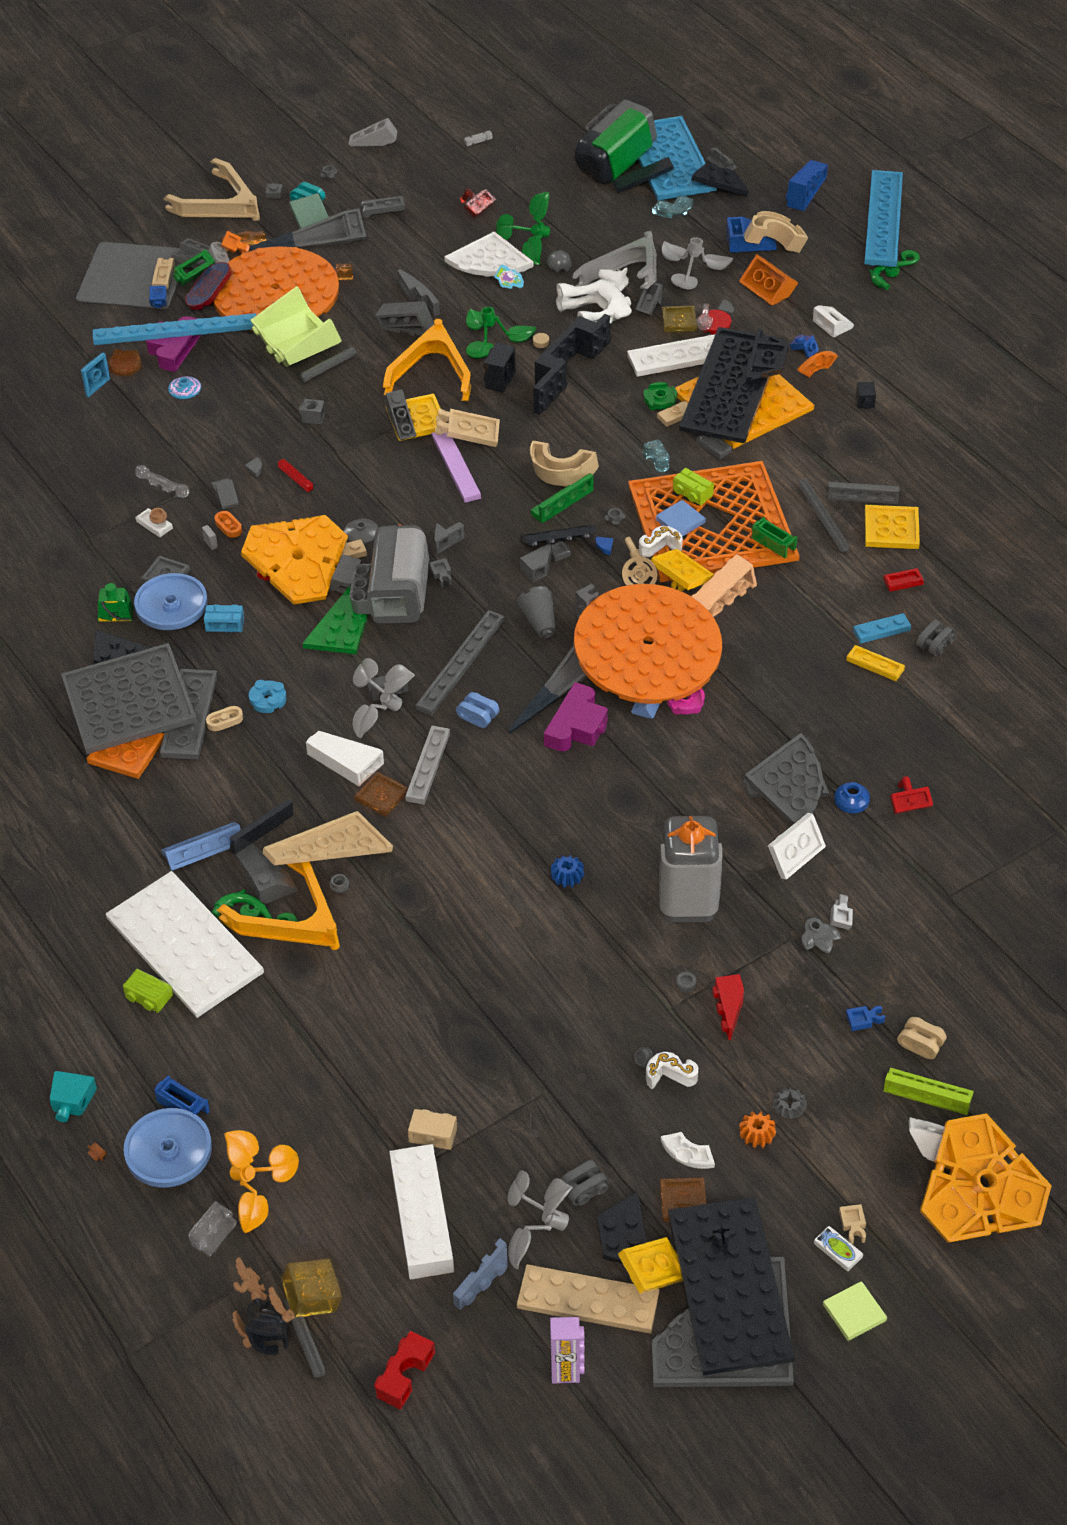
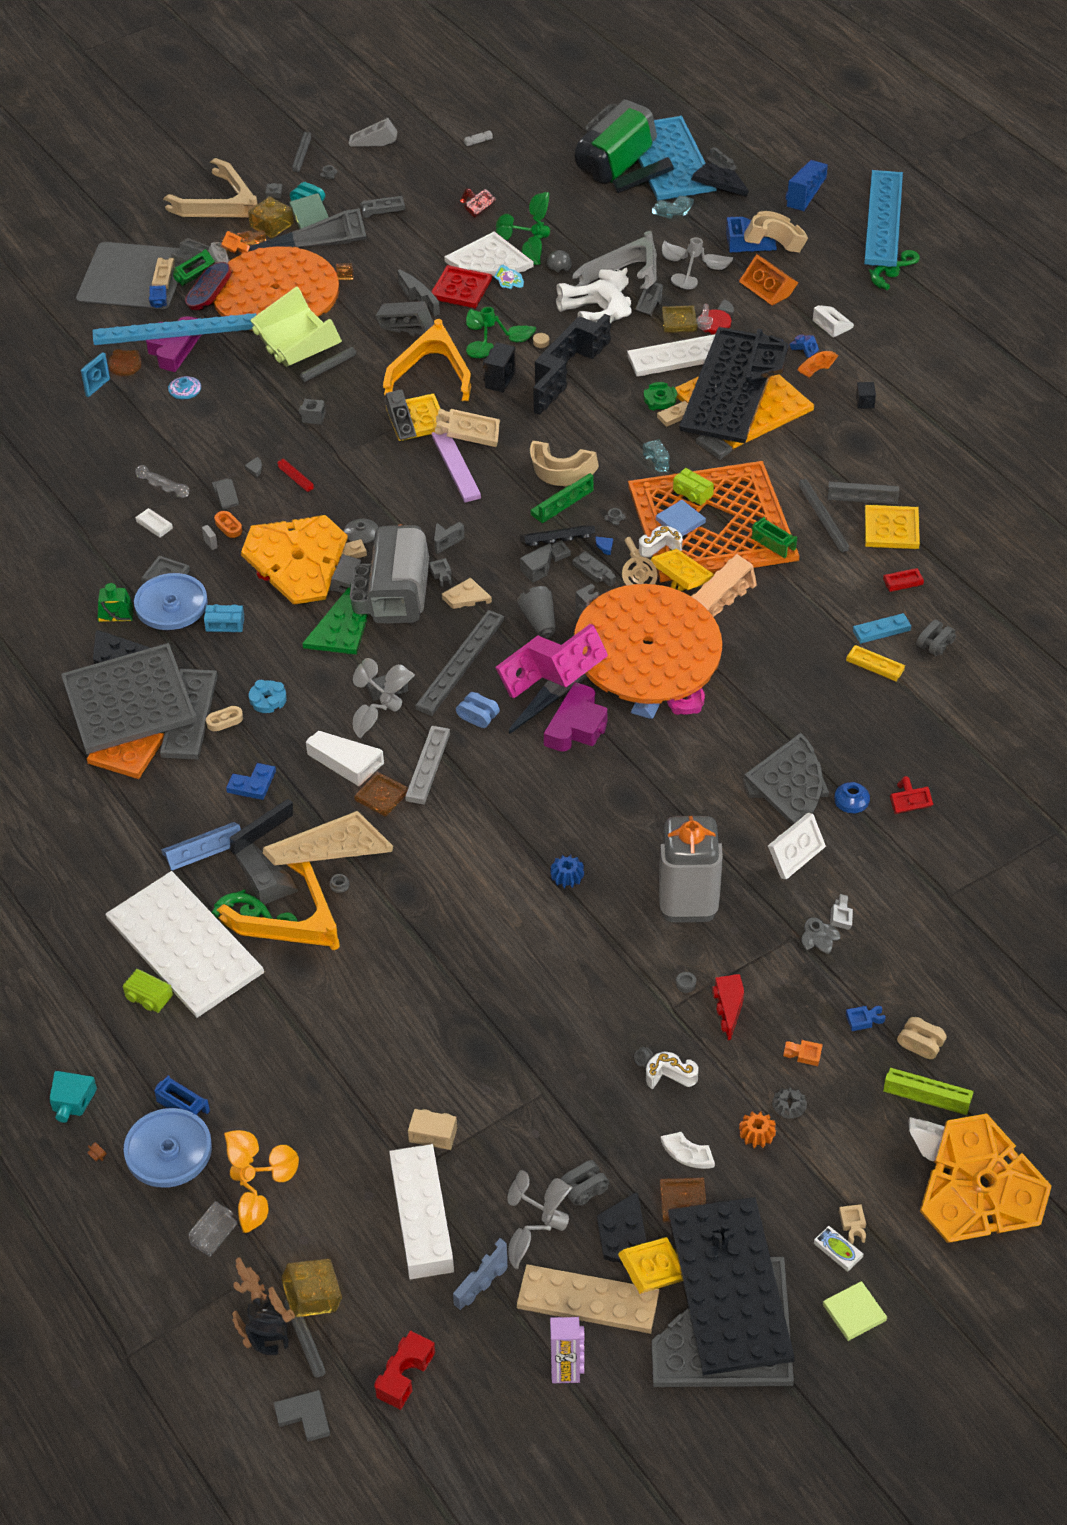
(158, 516): medium nougat plate -> none
(253, 786): none -> blue plate
(271, 217): none -> clear yellow brick
(301, 152): none -> dark grey axle
(307, 1409): none -> dark grey tile
(461, 286): none -> red plate
(465, 595): none -> tan wing
(551, 661): none -> dark pink bracket
(594, 569): none -> dark grey hinge
(807, 1052): none -> orange plate

